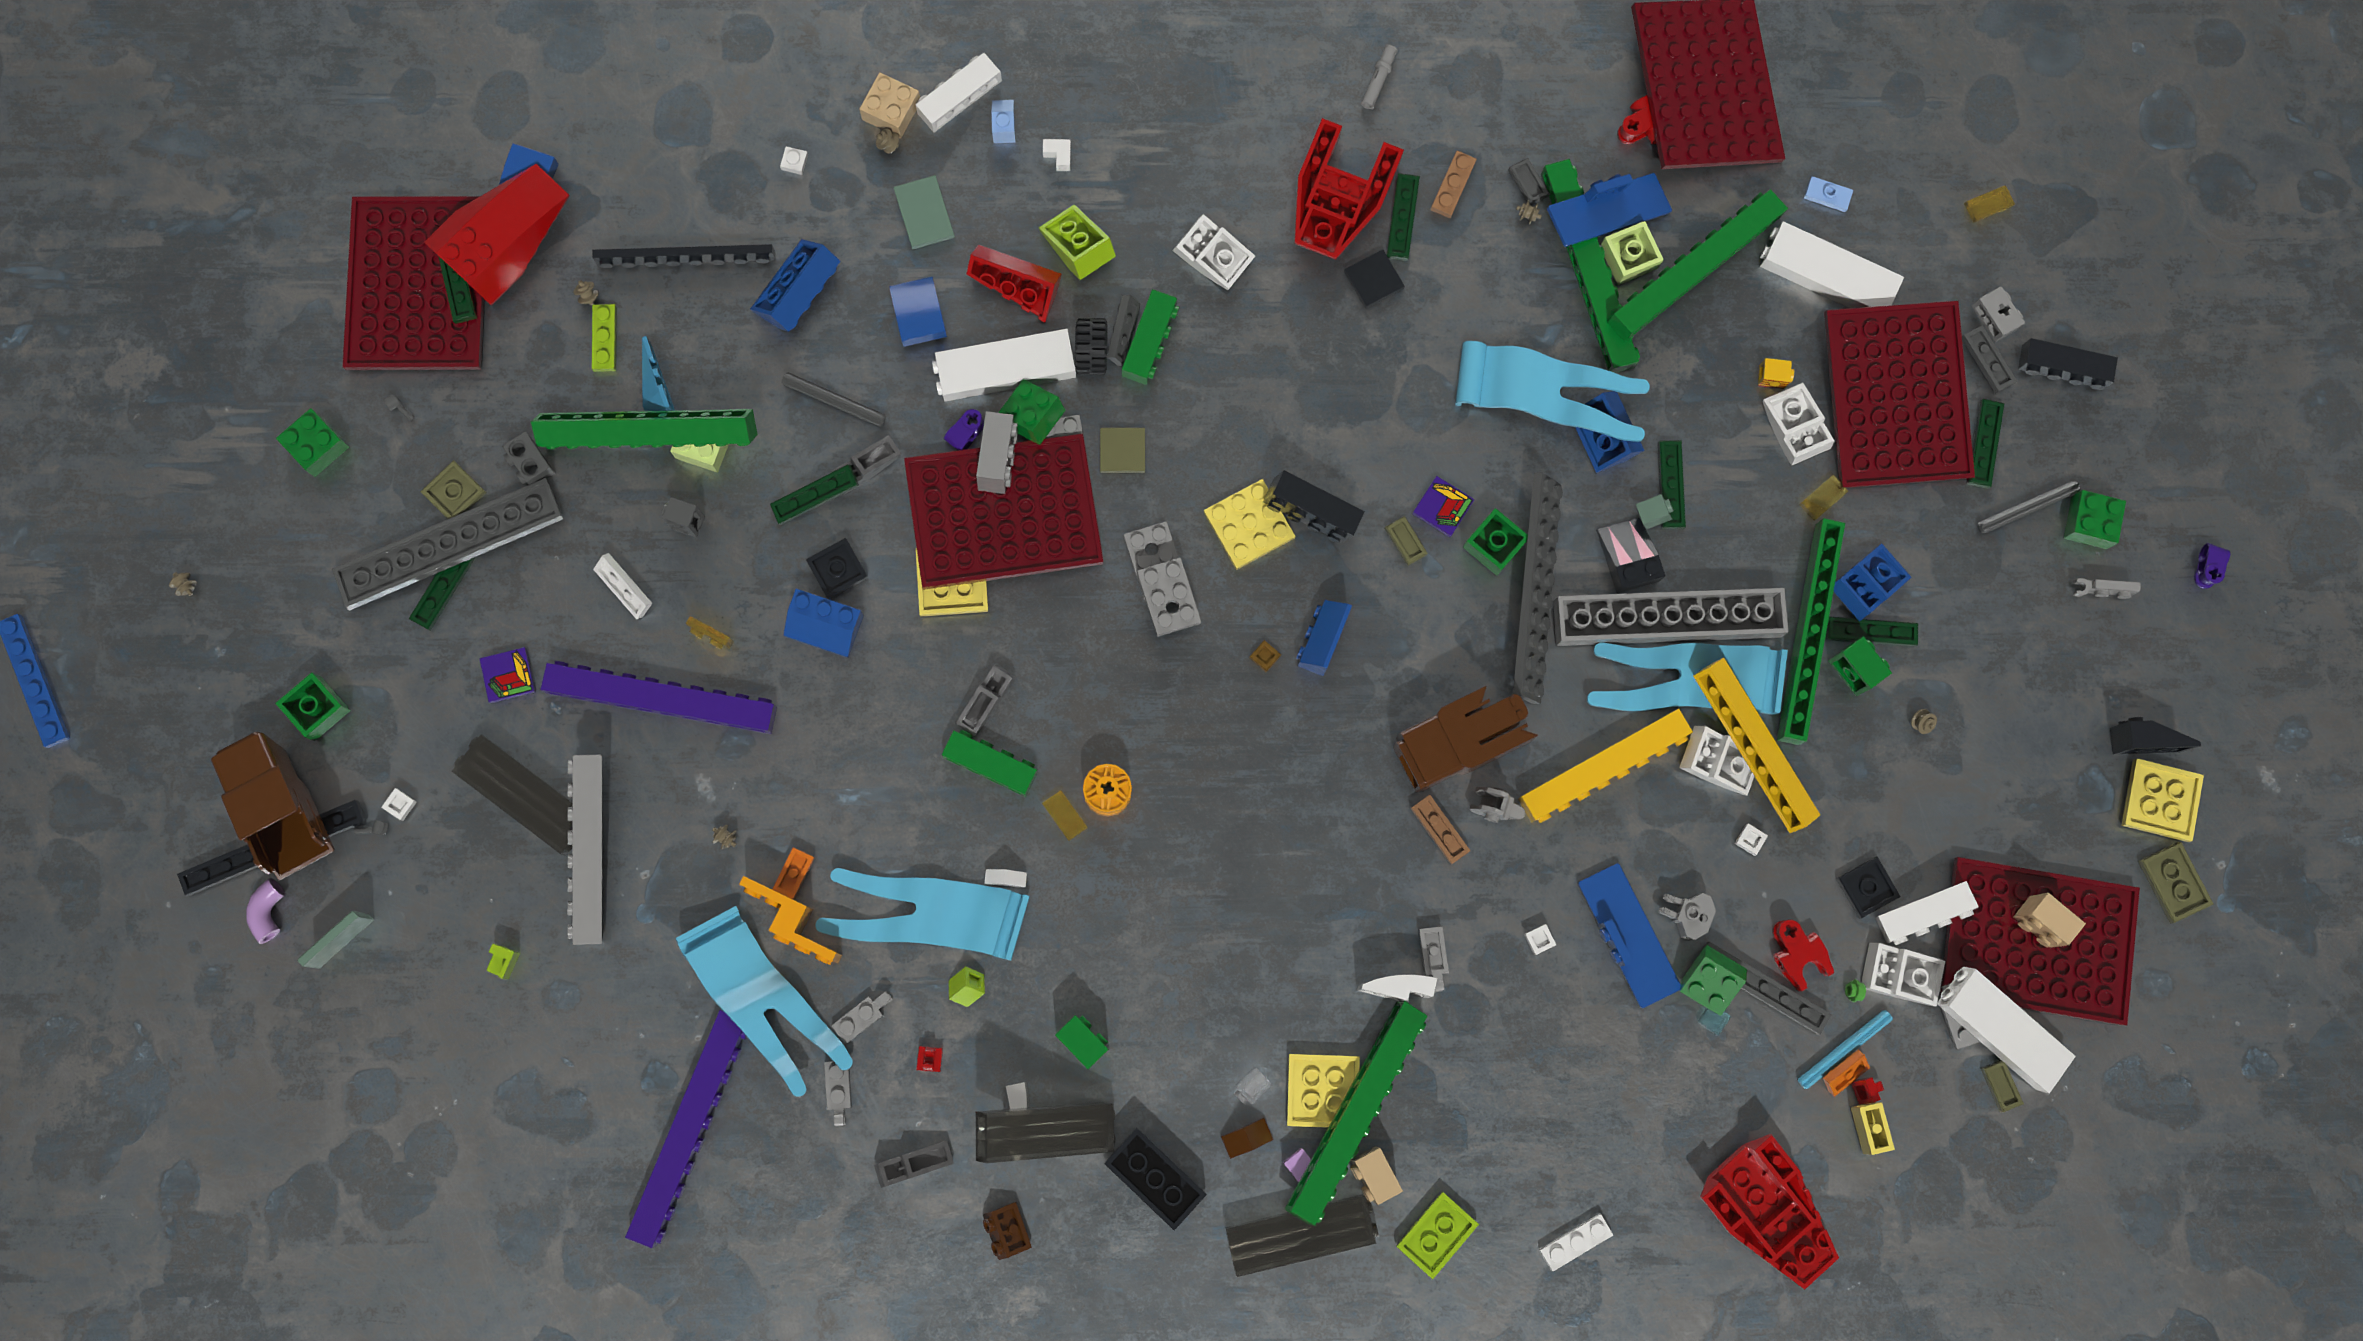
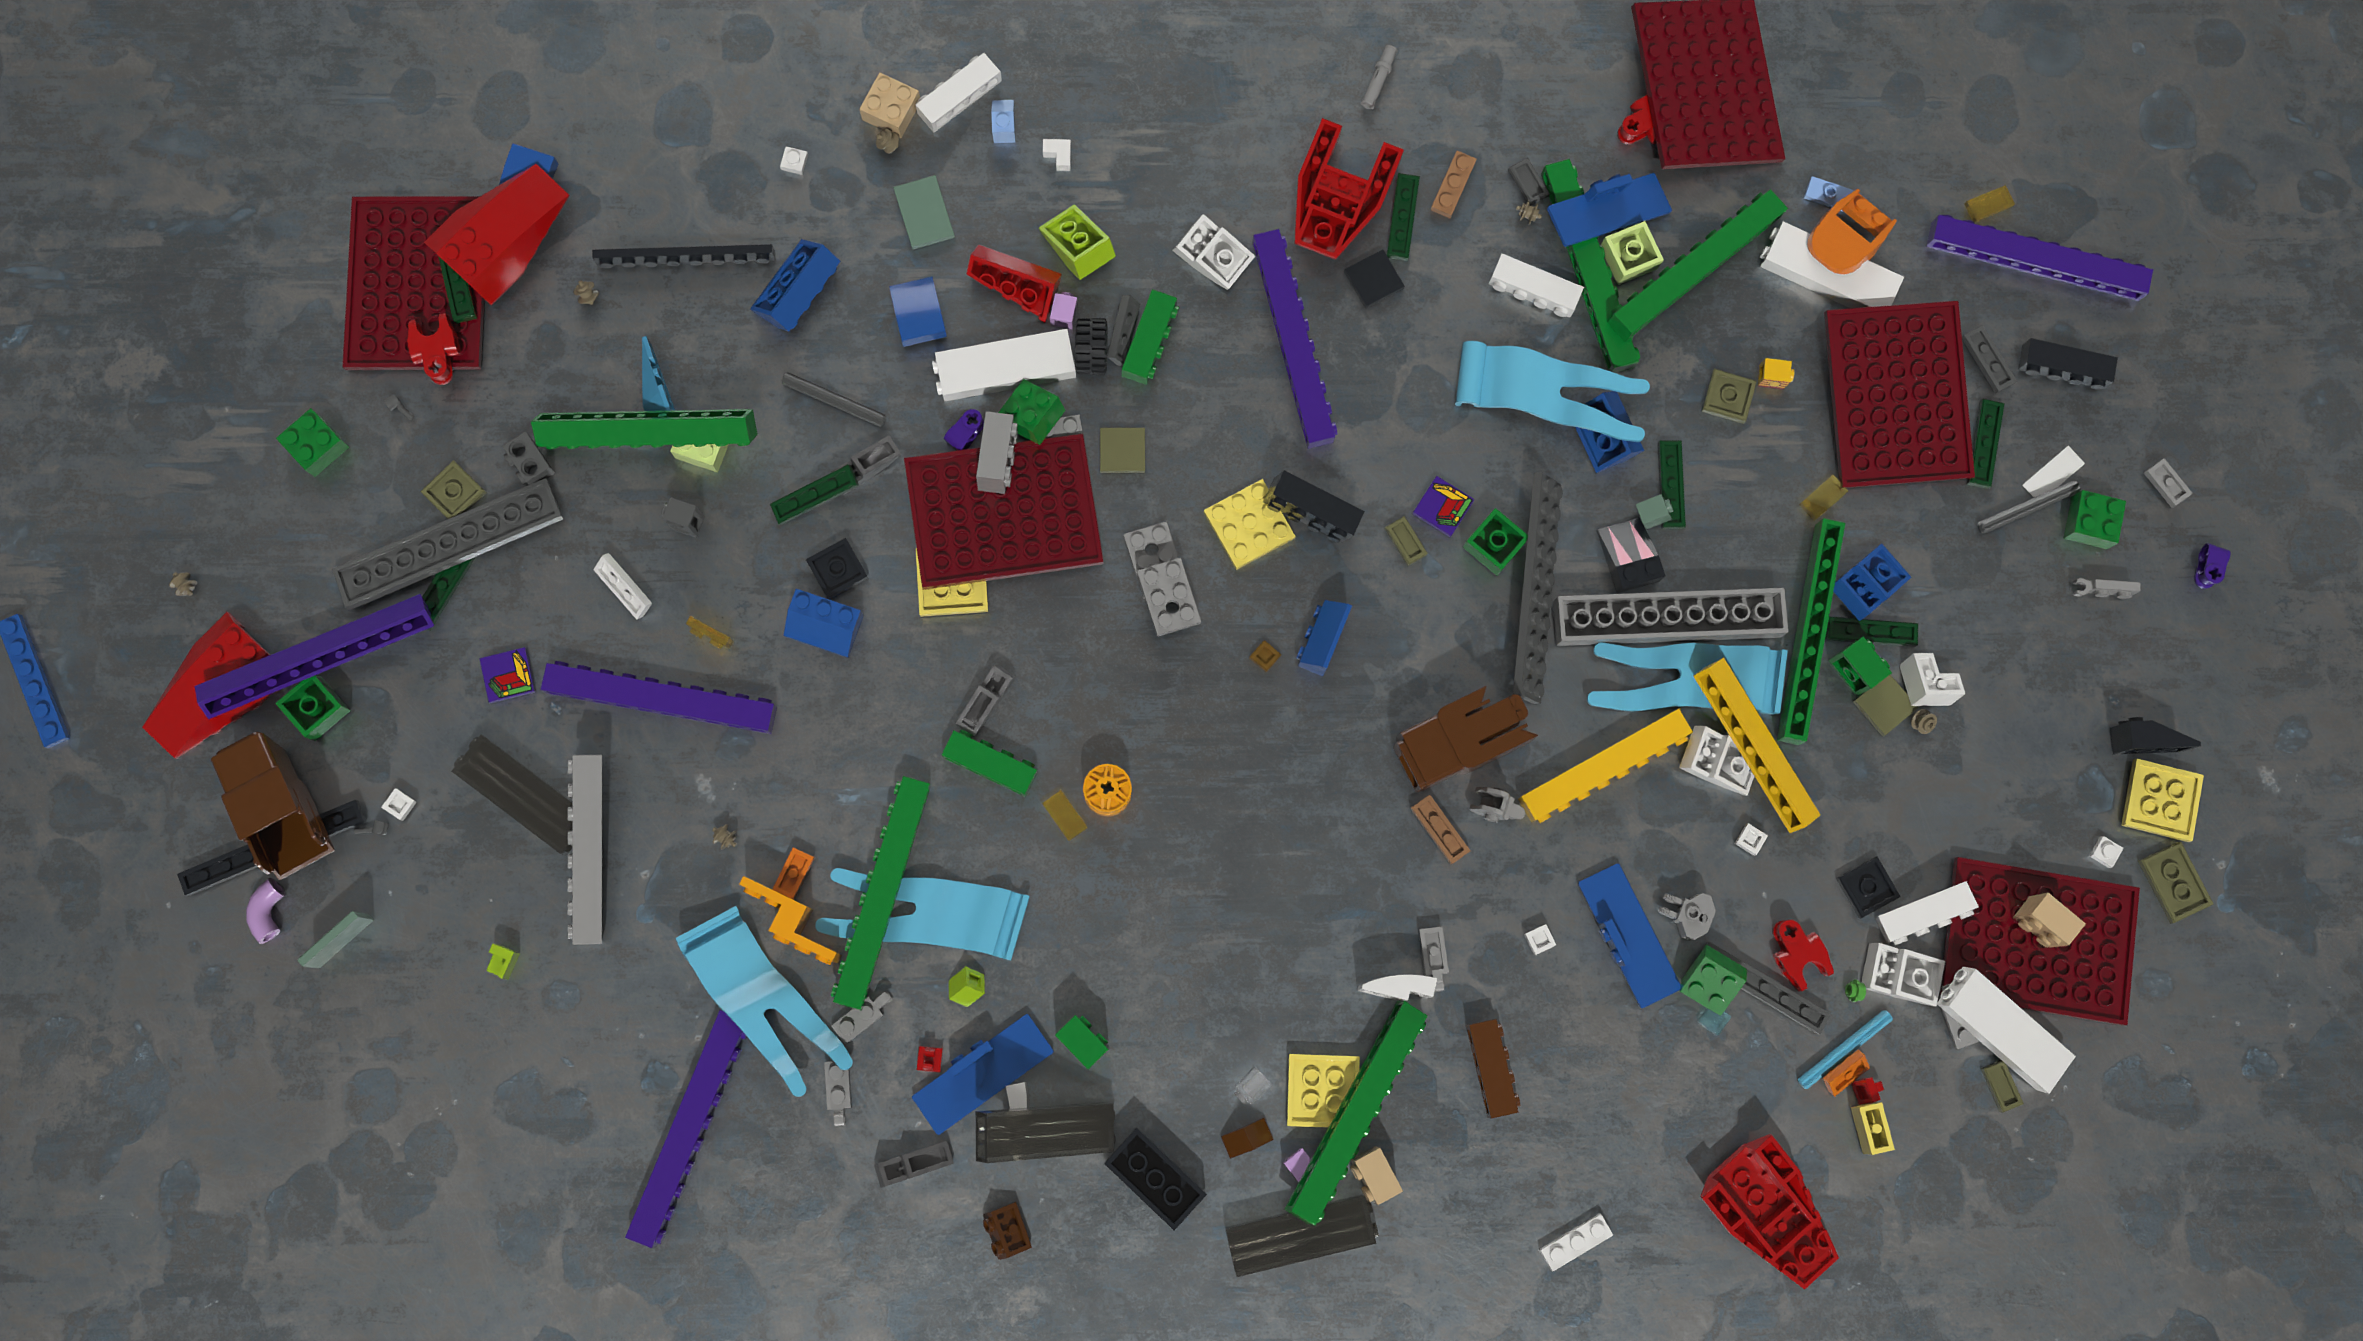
(177, 718): none -> red wedge
(313, 656): none -> dark purple brick
(435, 349): none -> red piece
(604, 337): lime plate -> none
(881, 894): none -> green brick
(982, 1073): none -> blue bracket
(1005, 877): white piece -> none
(1063, 310): none -> lavender brick
(1293, 339): none -> dark purple brick
(1437, 1235): lime plate -> none
(1492, 1068): none -> reddish brown brick
(1536, 286): none -> white brick
(1729, 396): none -> olive tile
(1798, 424): white slope -> none
(1838, 244): none -> orange slope
(1885, 705): none -> olive tile
(1927, 685): none -> white panel
(1988, 311): light grey brick -> none
(2039, 257): none -> dark purple brick
(2054, 472): none -> white sticker
(2106, 852): none -> white plate
(2168, 483): none -> light grey plate

